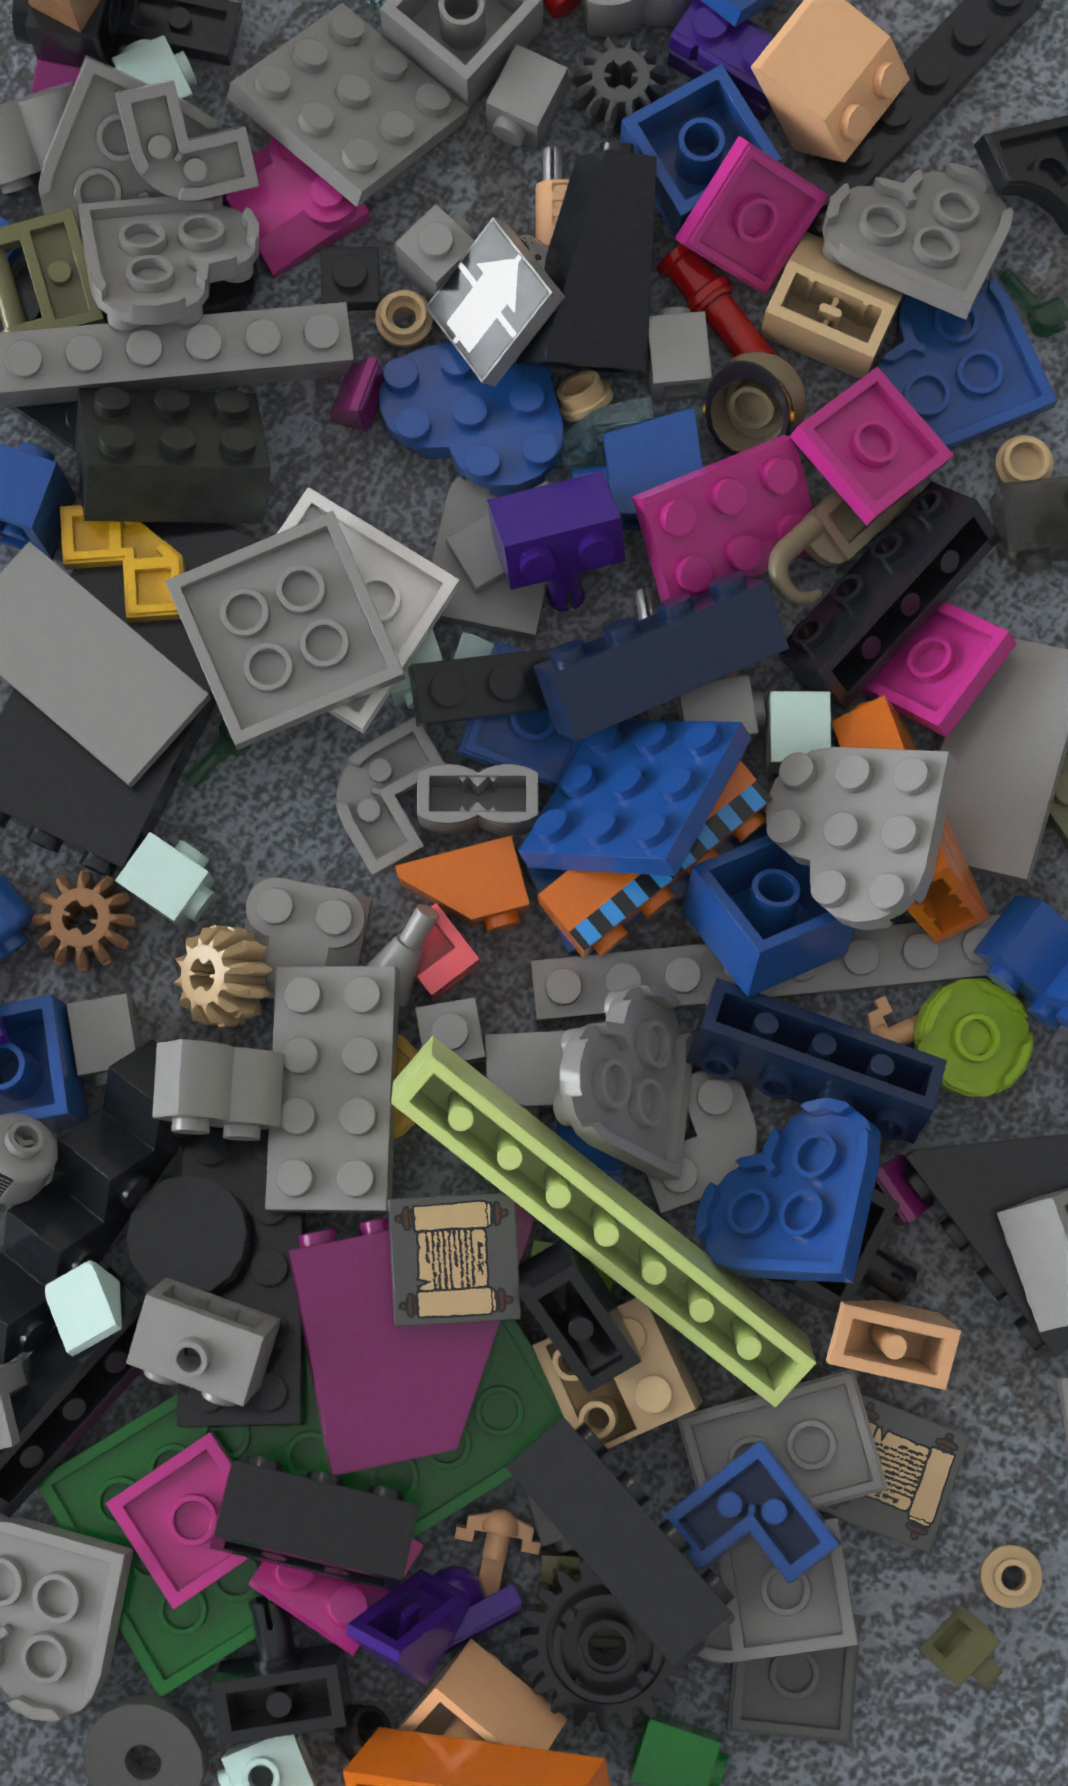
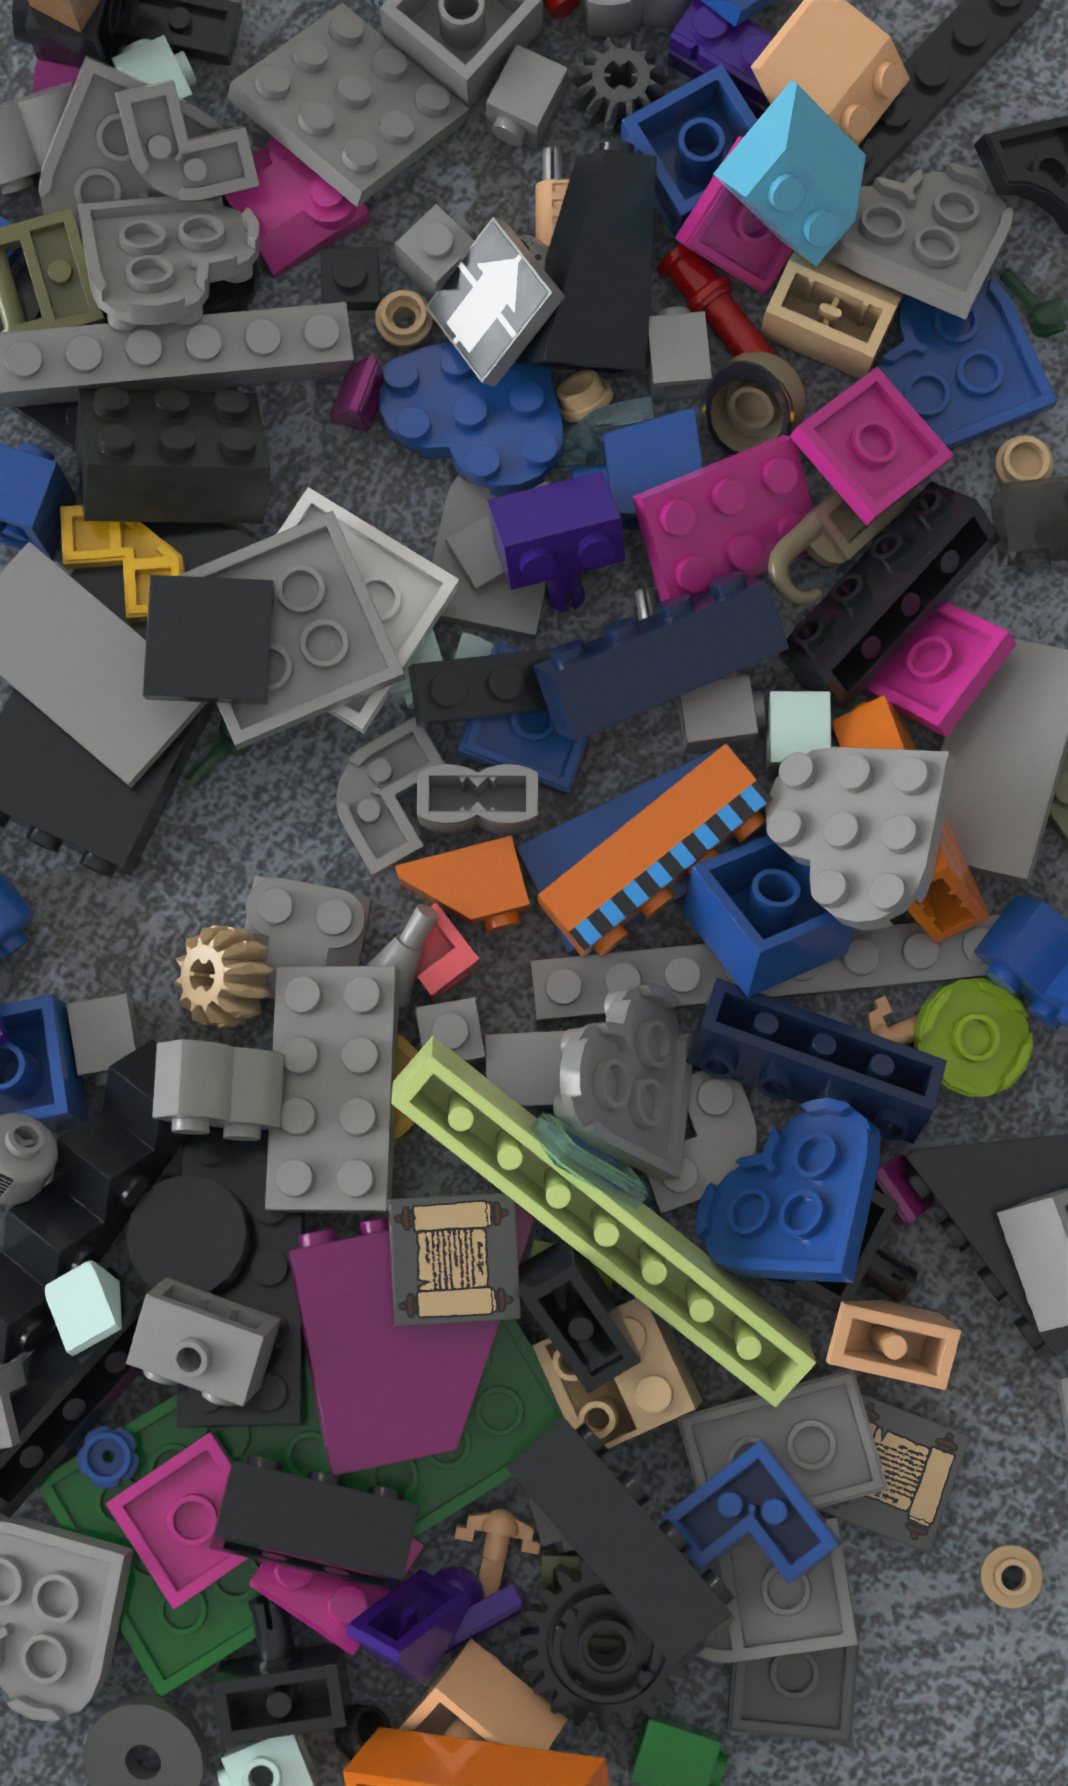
(91, 1456): none -> blue plate
(96, 901): medium nougat gear -> none
(169, 879): light aqua brick -> none
(208, 639): none -> black tile
(588, 1163): none -> clear light blue tile
(636, 797): blue plate -> none
(797, 174): none -> medium azure slope
(963, 1649): olive tile -> none

